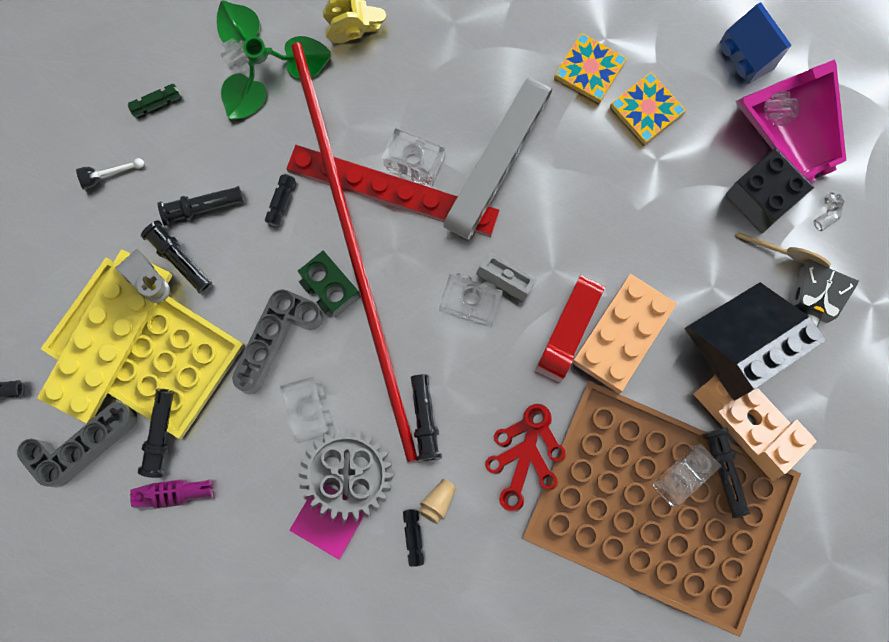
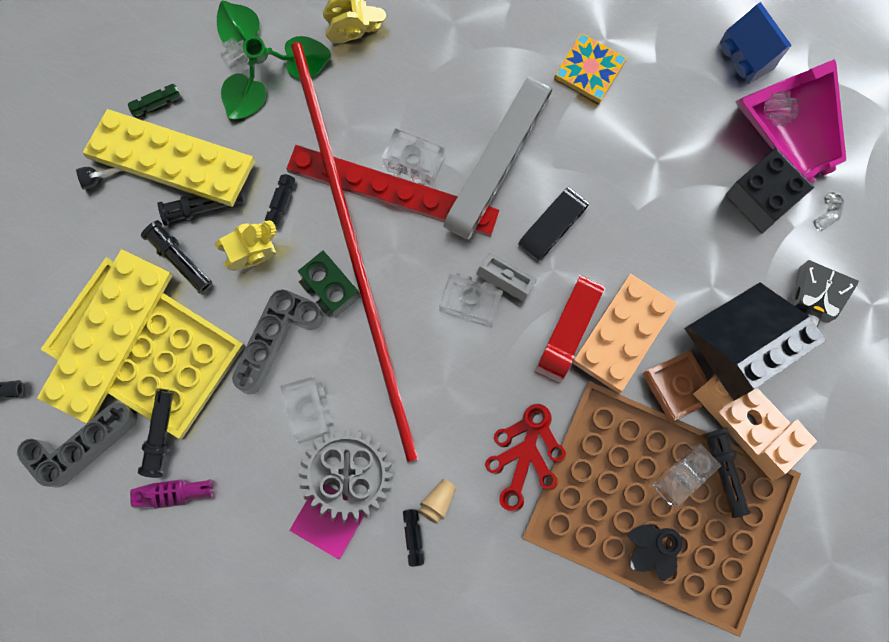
(142, 276): light grey piece -> none
(169, 157): none -> light yellow plate
(248, 245): none -> light yellow hinge
(426, 431): black pin -> none
(553, 224): none -> black beam
(647, 108): tile -> none
(651, 553): none -> black plate
(675, 383): none -> nougat tile
(798, 254): tan piece -> none

